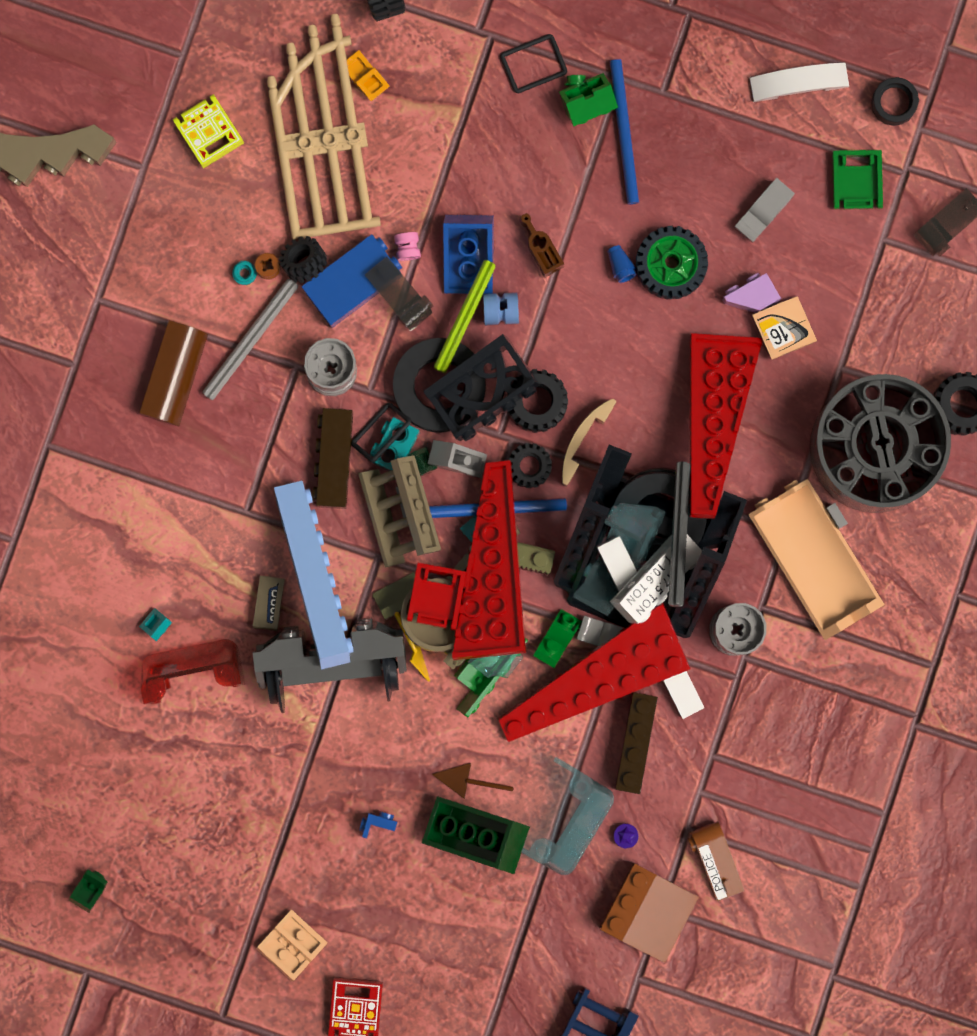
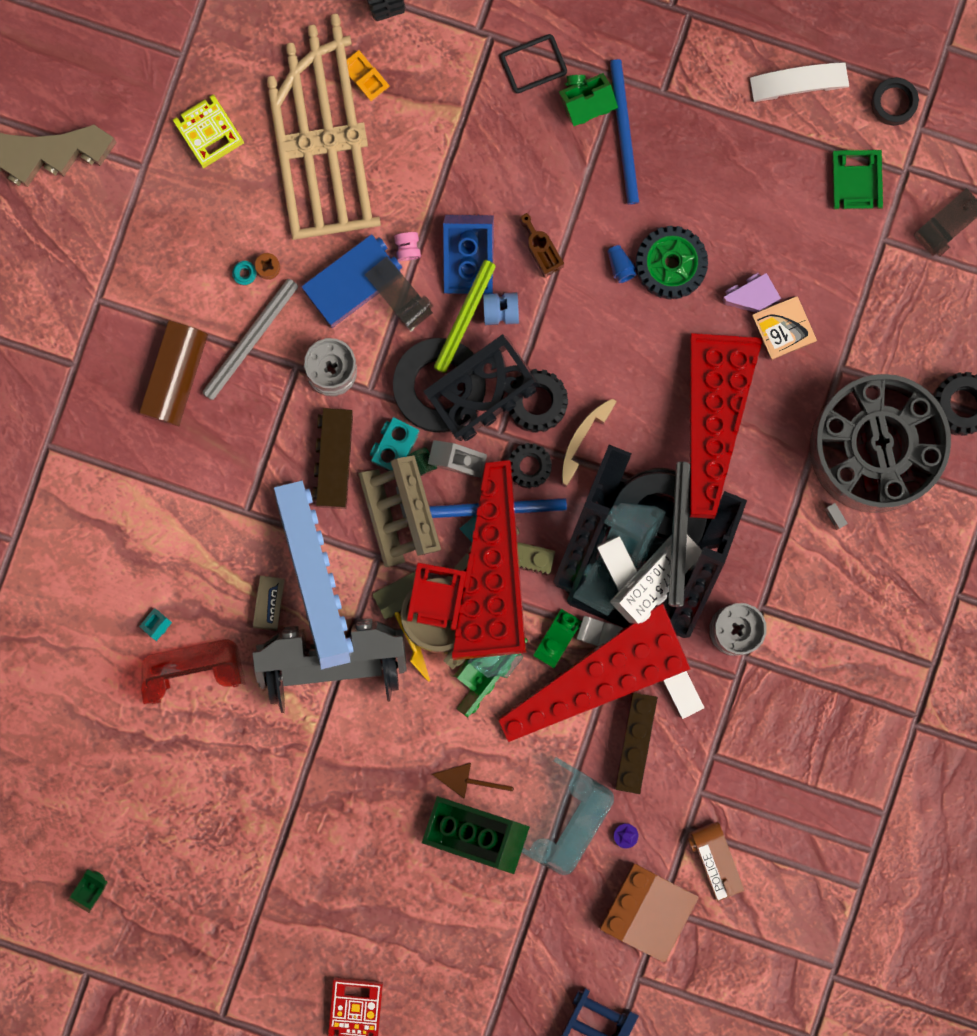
(291, 945): light nougat slope -> none
(307, 268): black tyre -> none
(384, 820): blue bracket -> none
(390, 441): black piece -> none
(764, 210): light grey piece -> none
(815, 558): light nougat cylinder -> none

